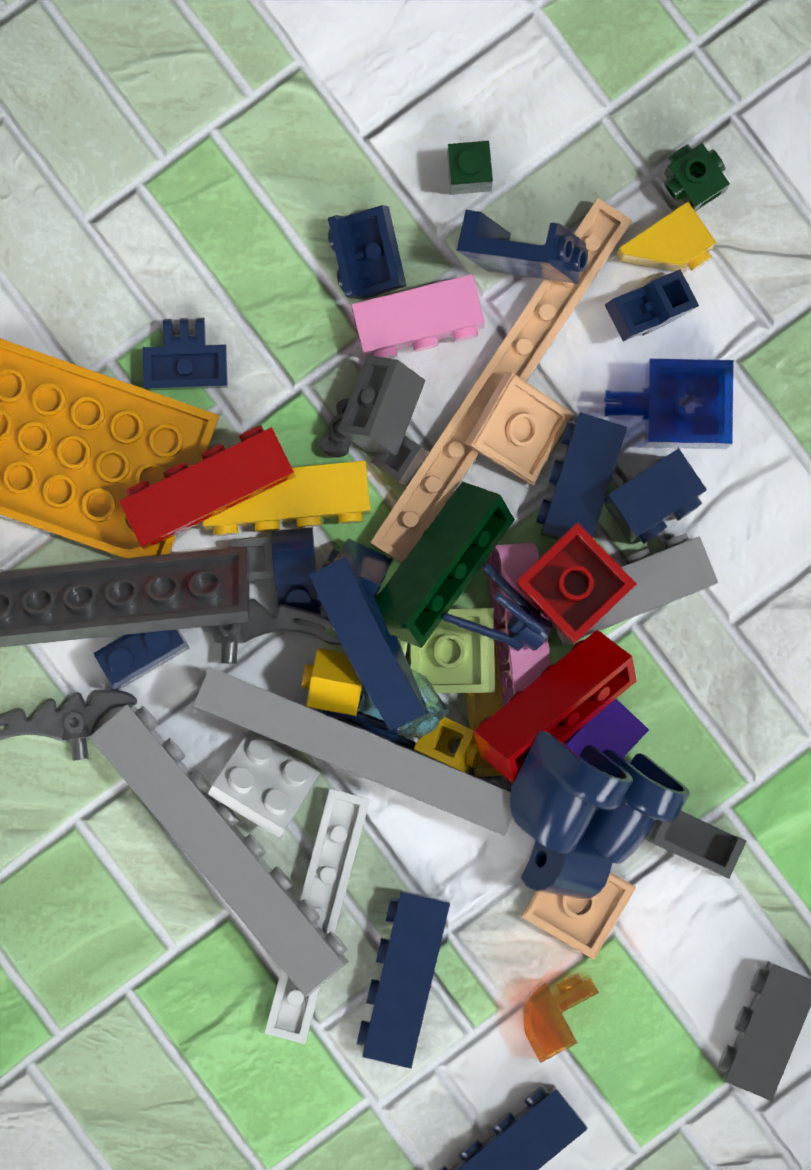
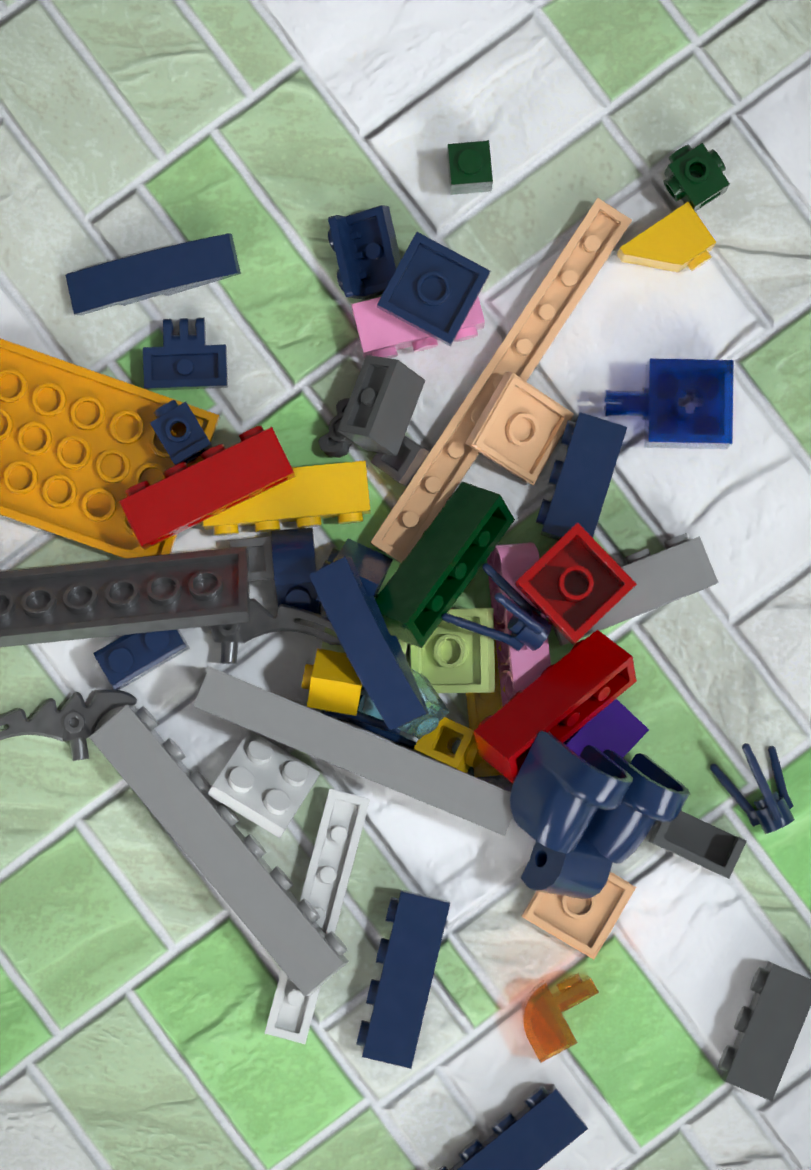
(153, 274): none -> dark blue slope
(182, 448): none -> dark blue brick
(433, 289): none -> dark blue plate
(489, 247): dark blue panel -> none
(652, 305): dark blue brick -> none
(654, 496): dark blue brick -> none
(772, 808): none -> dark blue plant

